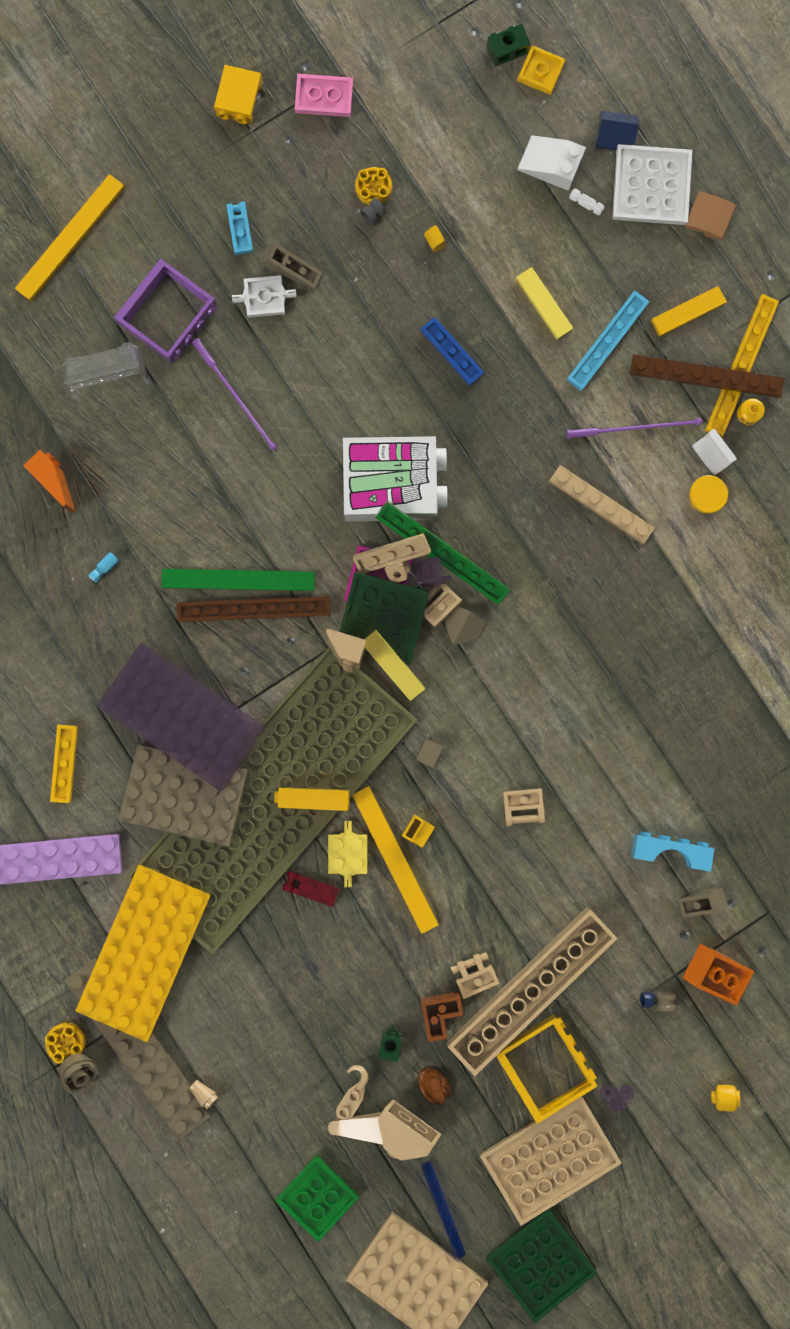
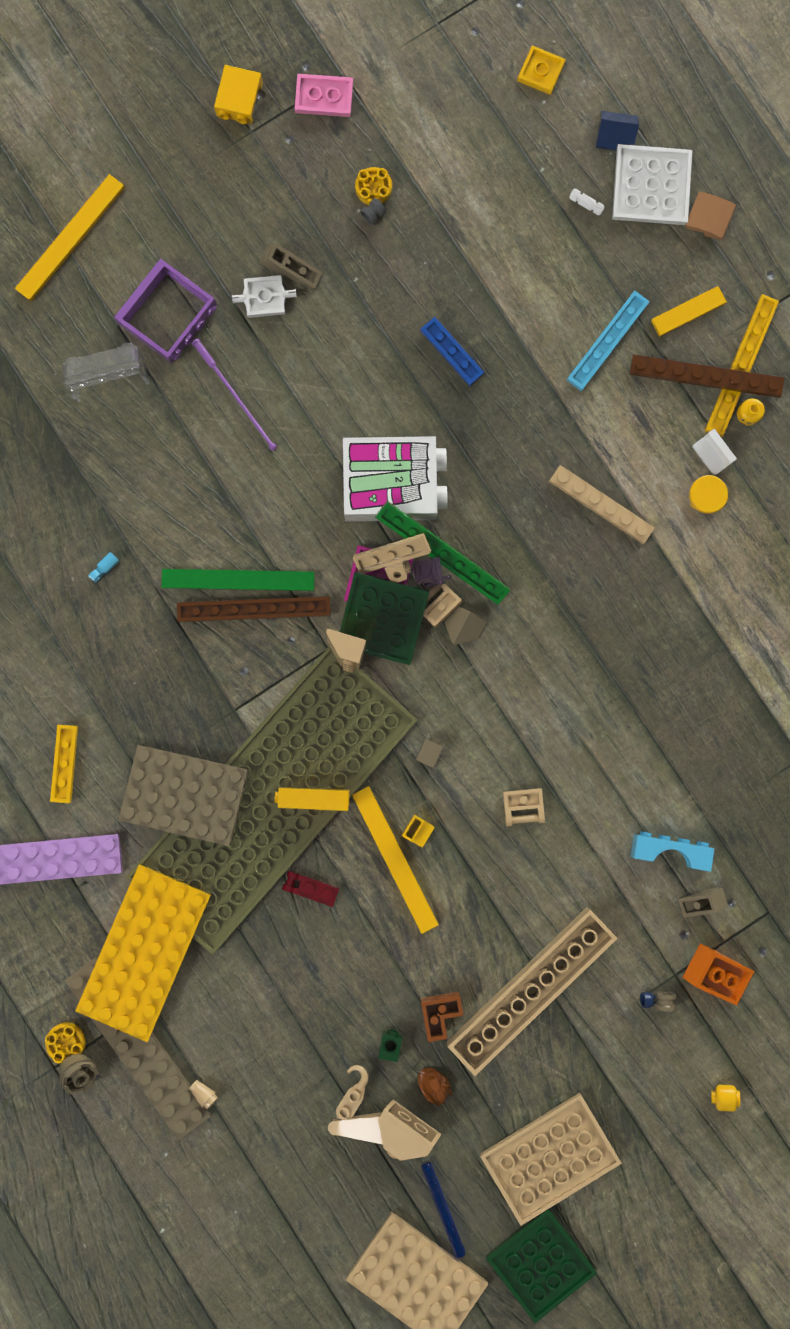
(47, 472): orange slope -> none
(181, 716): clear purple plate -> none
(240, 229): medium azure plate -> none
(317, 1198): green plate -> none
(347, 853): light yellow plate -> none
(393, 665): light yellow tile -> none
(435, 239): yellow brick -> none
(478, 980): tan plate -> none
(502, 53): dark green brick -> none
(544, 303): light yellow tile -> none
(552, 160): white slope -> none
(567, 1097): yellow window -> none
(595, 431): medium lavender piece -> none
(617, 1096): clear purple piece -> none

